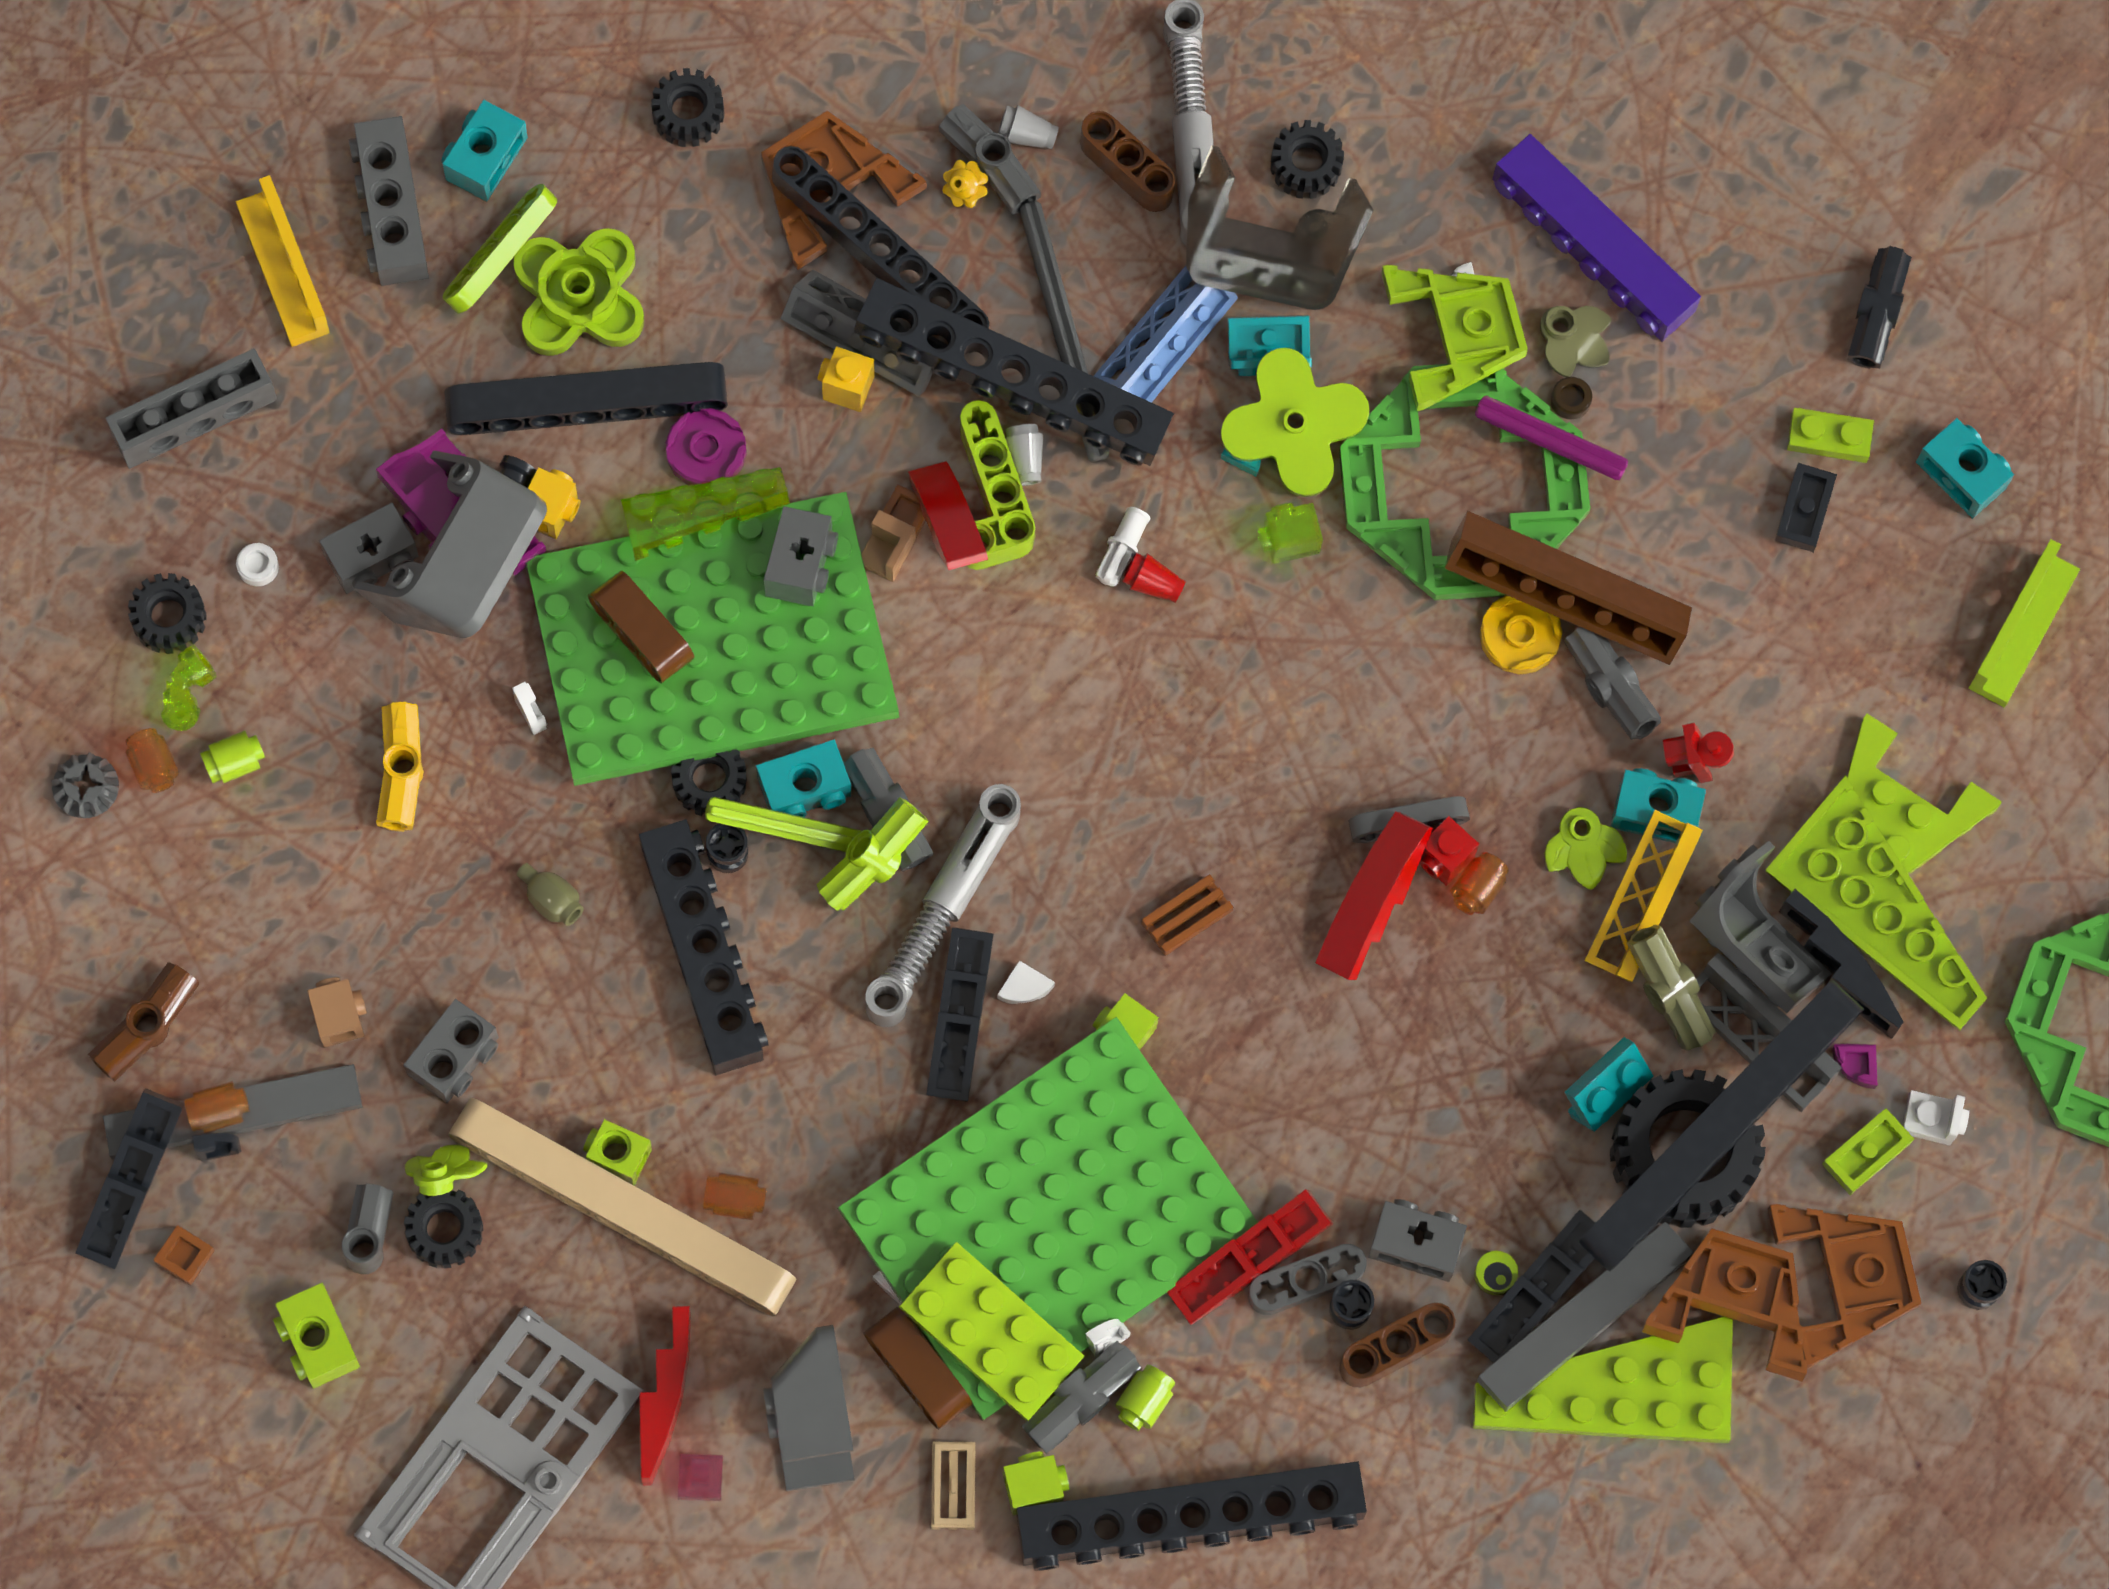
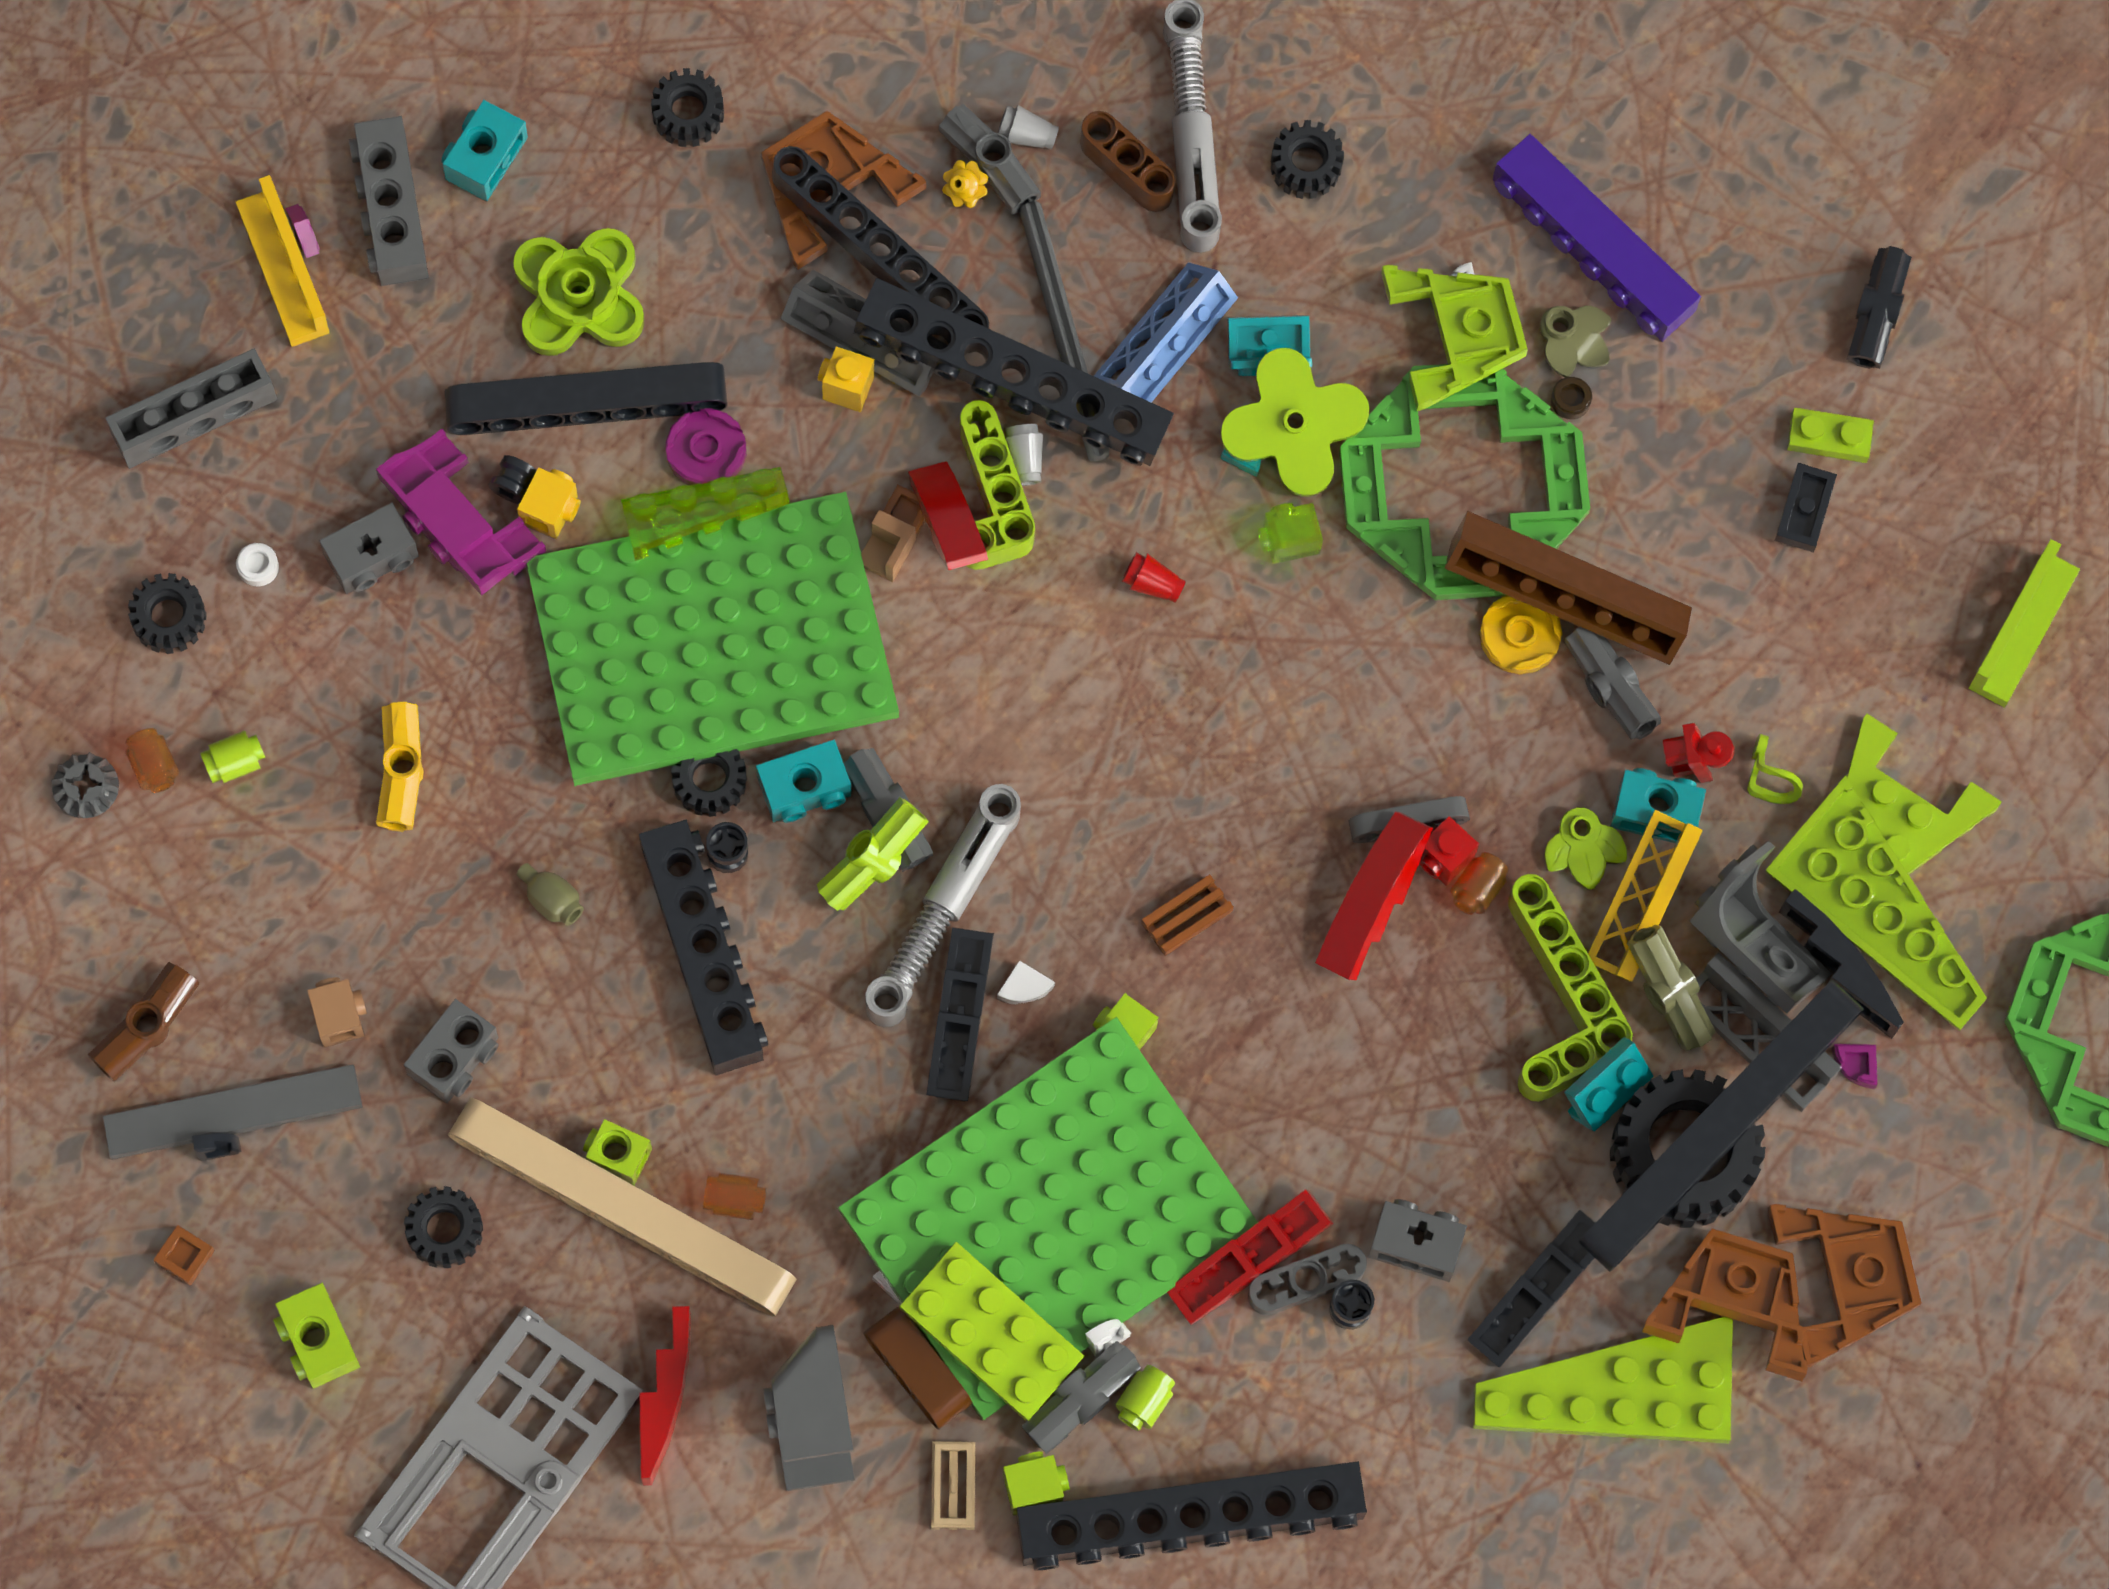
(130, 1178): black slope -> none
(180, 706): clear neon green arm -> none
(216, 1107): clear orange brick -> none
(303, 230): none -> tile
(367, 1225): dark grey piece -> none
(437, 1172): lime plate -> none
(470, 556): dark grey windscreen -> none
(499, 248): lime beam -> none
(526, 702): white tile -> none
(641, 626): reddish brown beam -> none
(700, 1477): clear pink tile -> none
(779, 824): lime axle -> none
(799, 534): dark grey brick -> none
(1122, 546): white axle -> none
(1269, 262): clear smoke windscreen -> none
(1411, 1330): reddish brown beam -> none
(1496, 1272): lime tile -> none
(1551, 437): magenta axle -> none
(1569, 988): none -> lime beam
(1584, 1317): dark grey tile -> none
(1759, 764): none -> lime piece
(1868, 1151): lime plate -> none
(1935, 1117): white bracket -> none
(1968, 489): teal brick -> none
(1988, 1278): black wheel -> none

